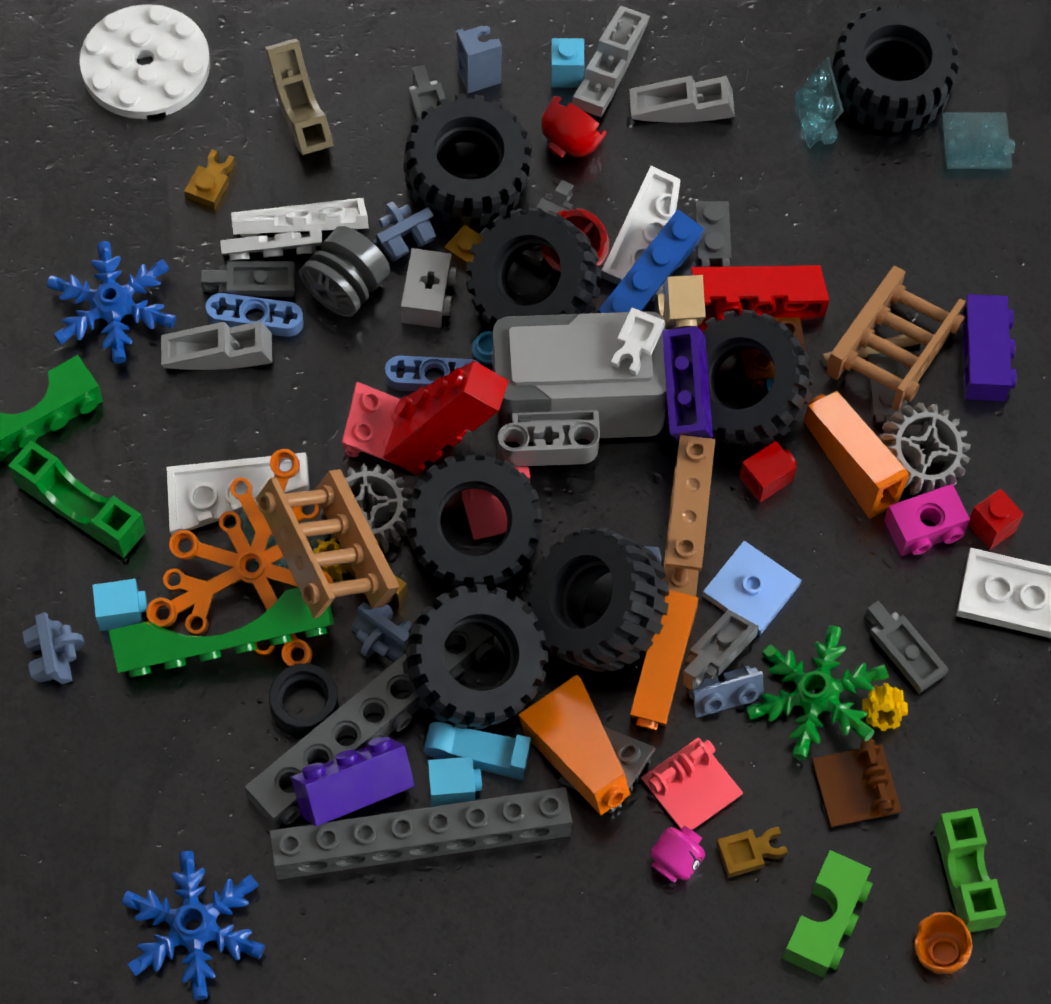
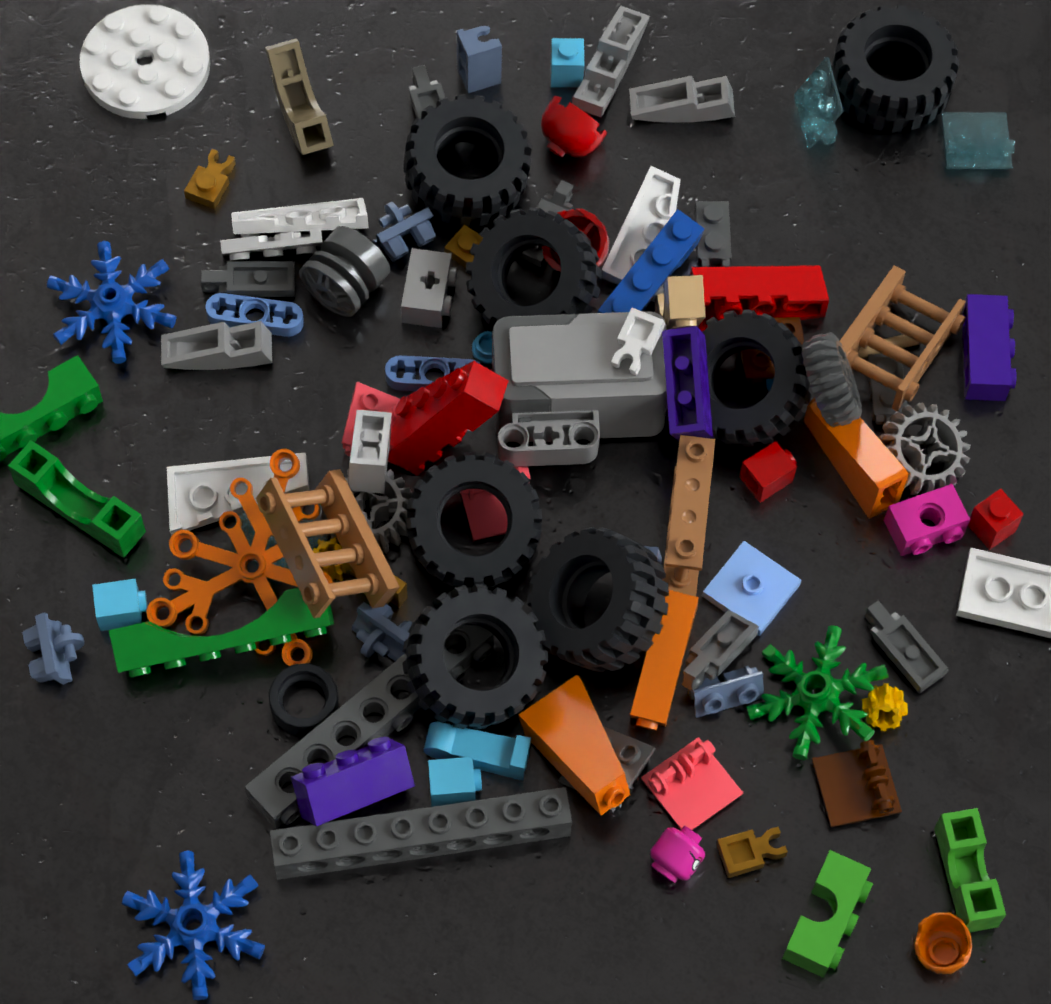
(370, 451): none -> light grey brick
(831, 379): none -> dark grey gear

